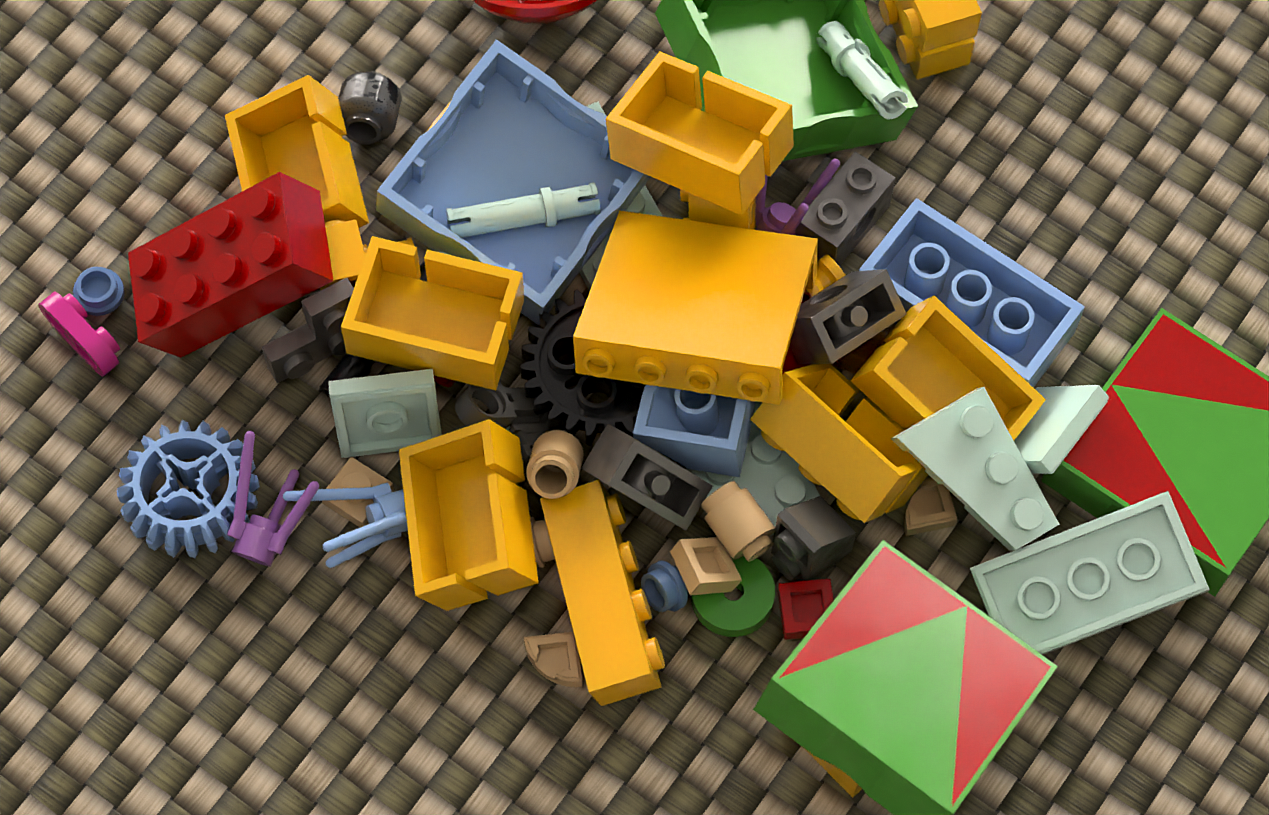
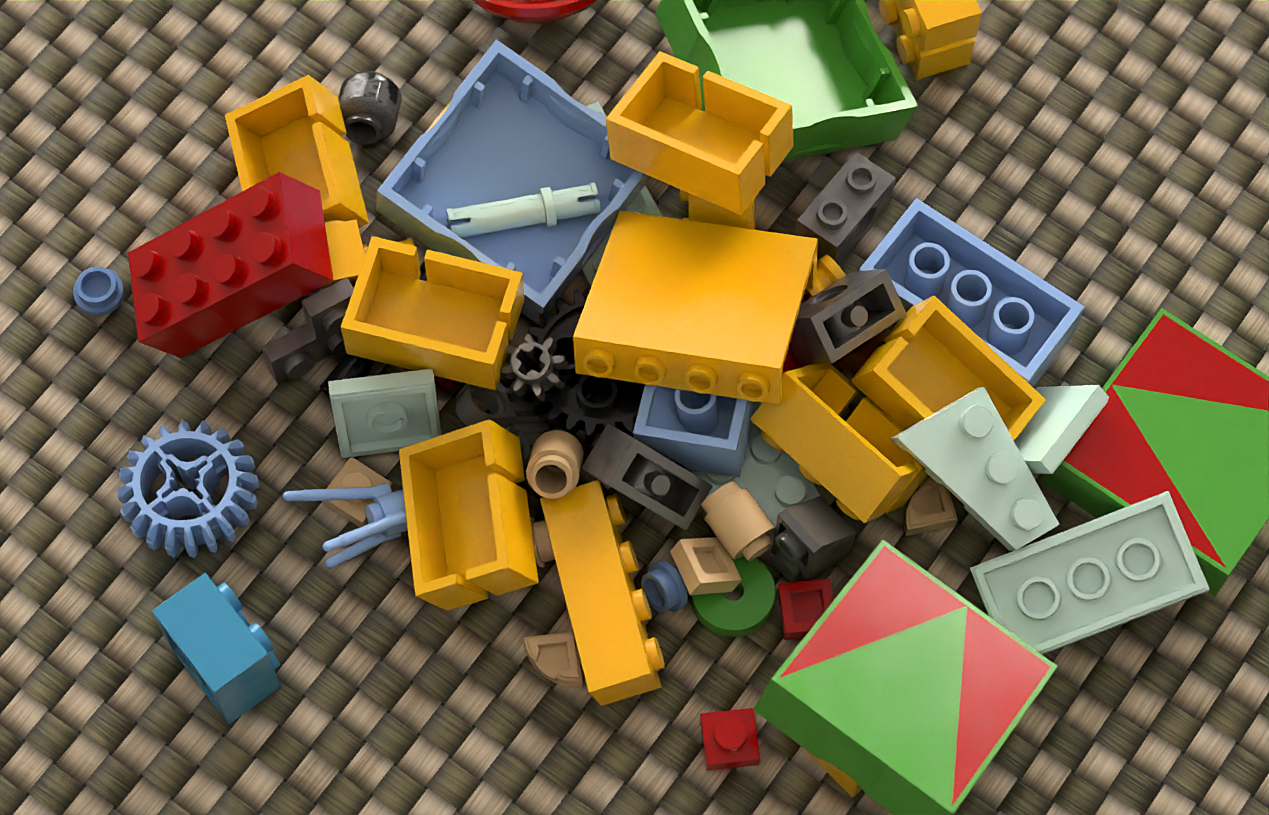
(67, 318): dark pink plate -> none
(219, 646): none -> dark azure brick
(264, 537): medium lavender plant -> none
(535, 353): none -> dark grey gear
(729, 739): none -> red plate
(782, 216): medium lavender plant -> none
(853, 60): light aqua pin -> none

